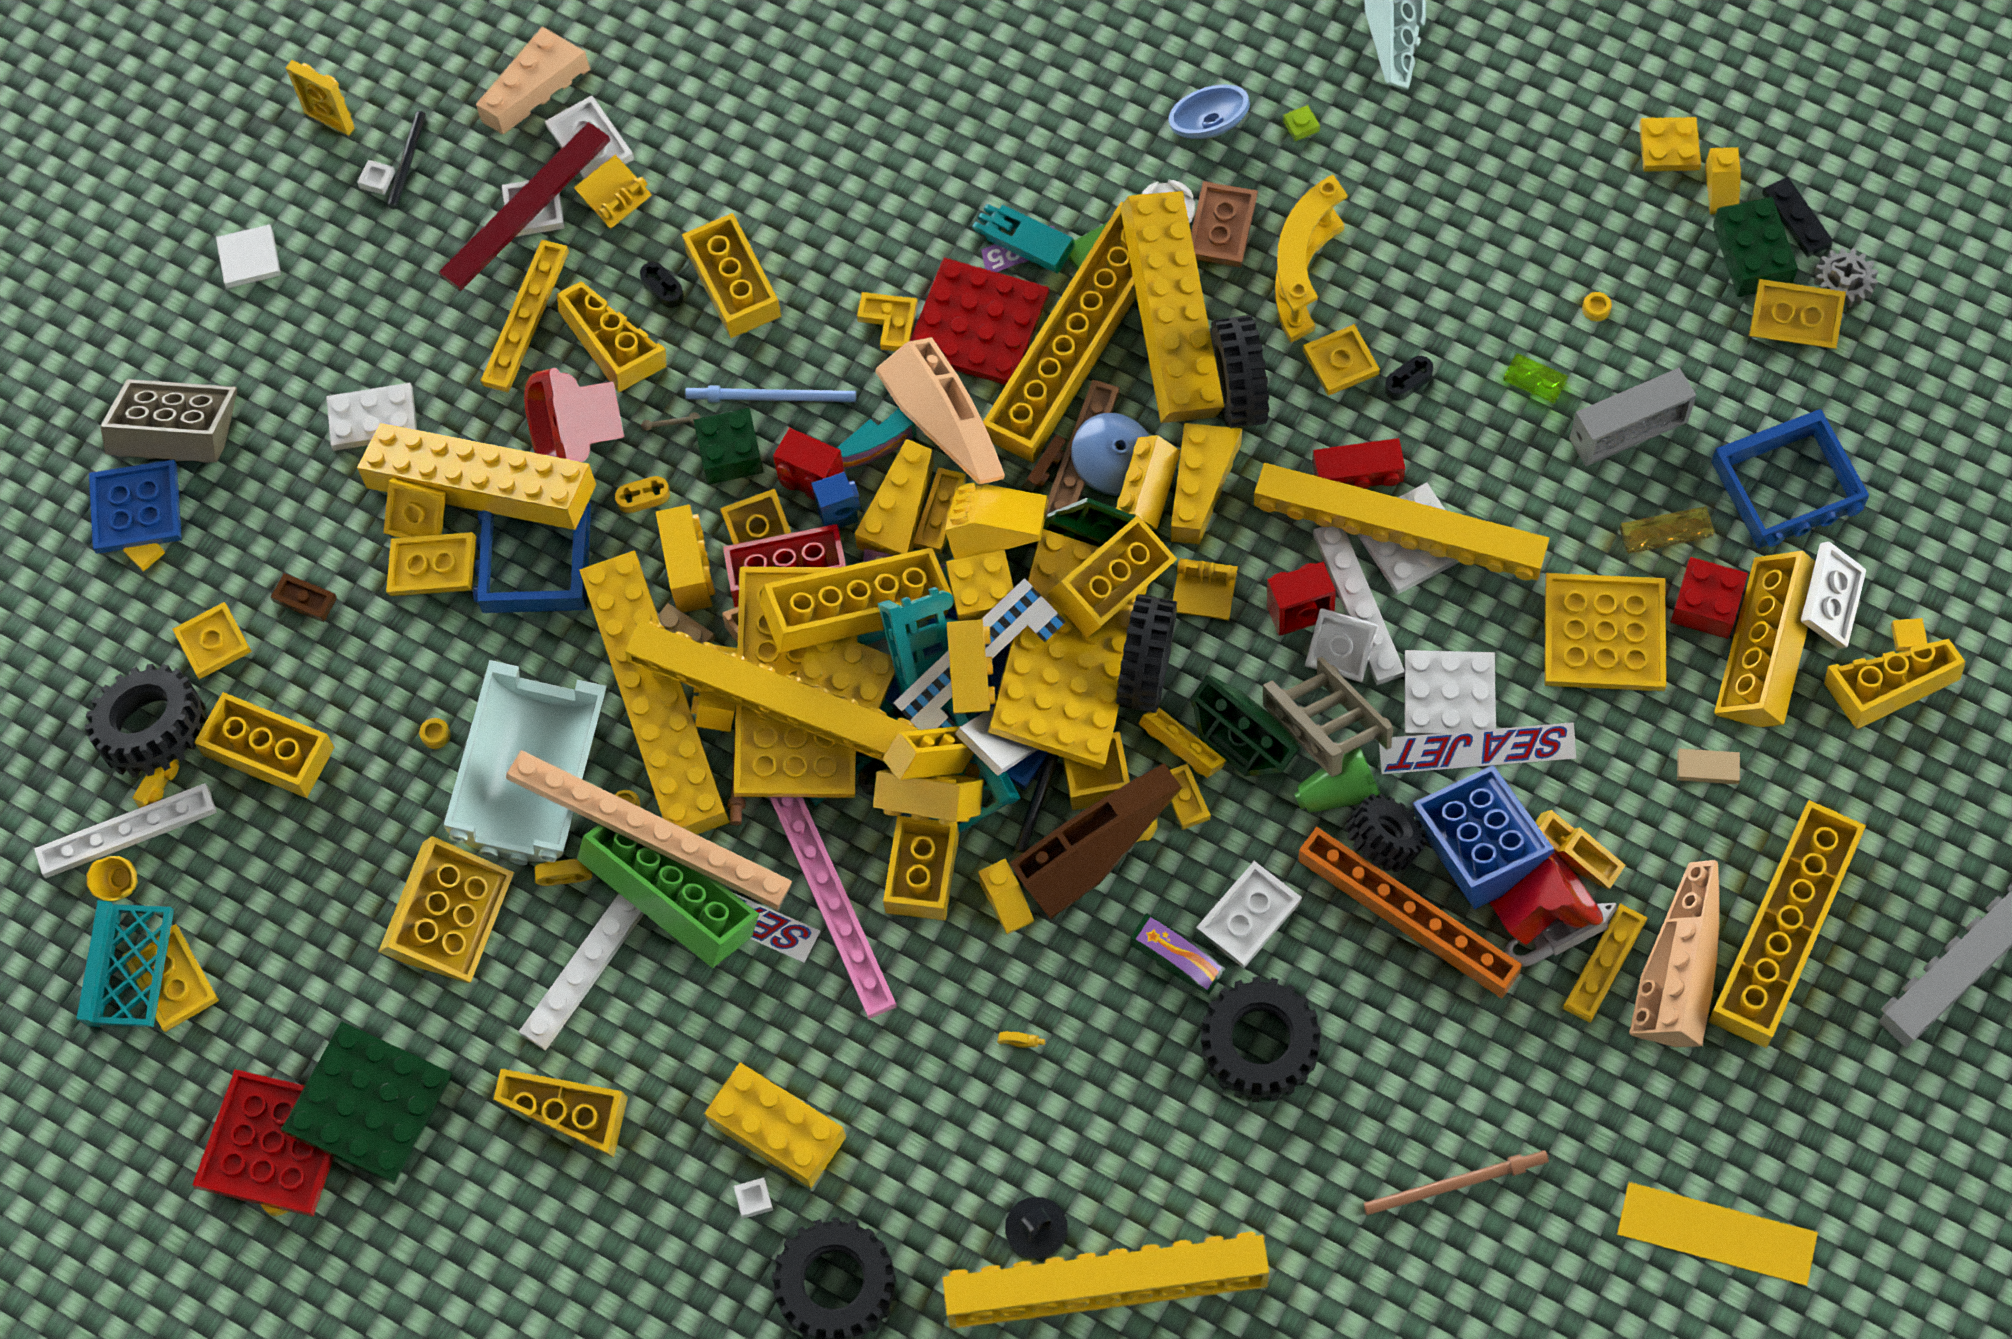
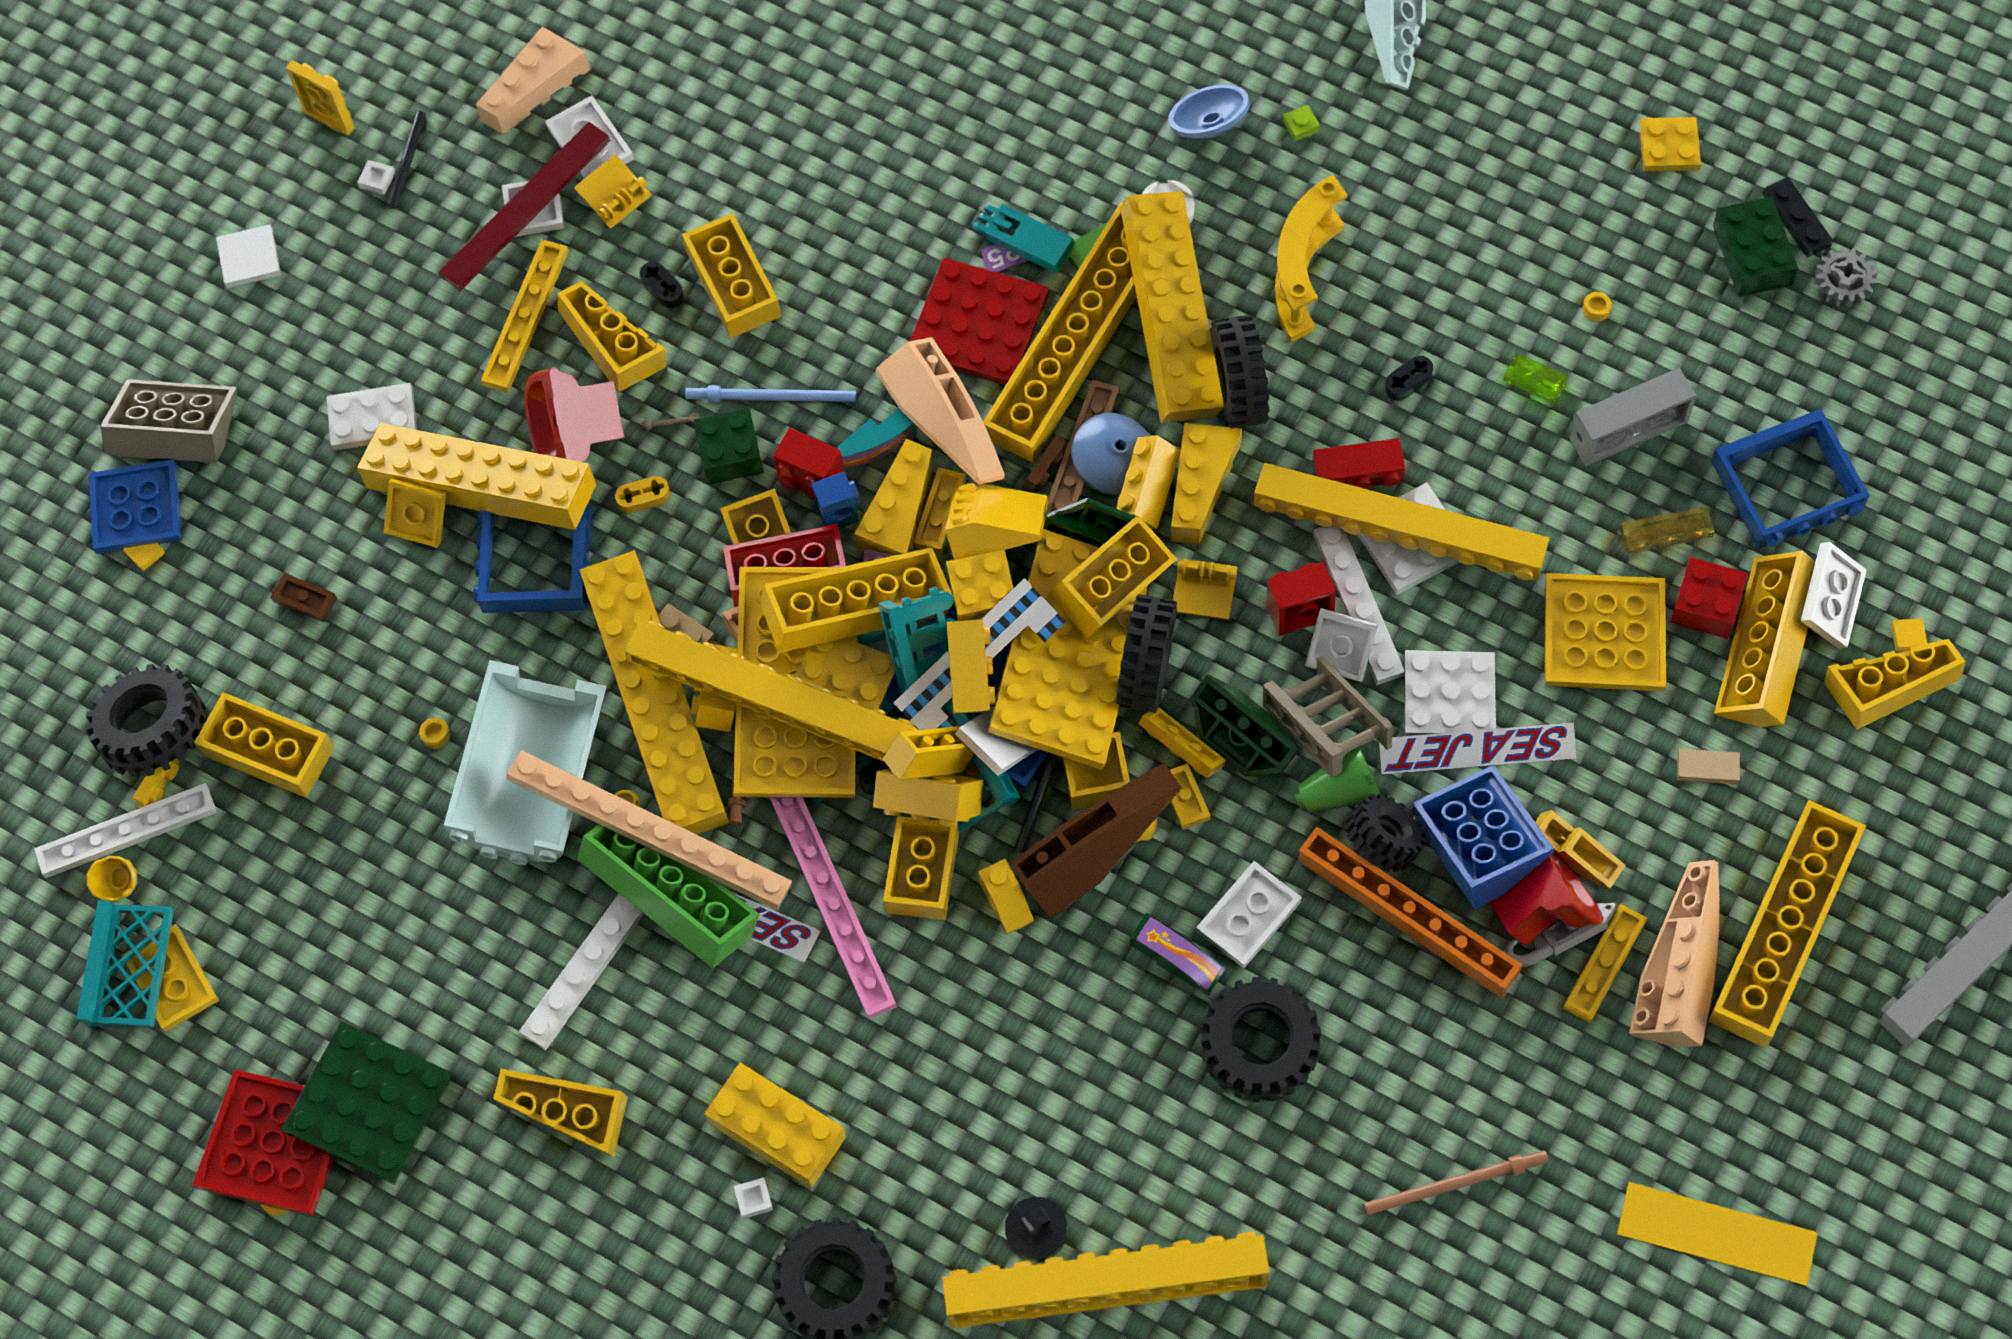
(212, 640): yellow plate -> none
(431, 564): yellow plate -> none
(446, 910): yellow slope -> none
(561, 872): yellow beam -> none
(685, 558): yellow brick -> none
(894, 313): yellow plate -> none
(1020, 1039): yellow piece -> none
(1223, 223): nougat plate -> none
(1341, 359): yellow plate -> none
(1723, 177): yellow slope -> none
(1797, 314): yellow plate -> none

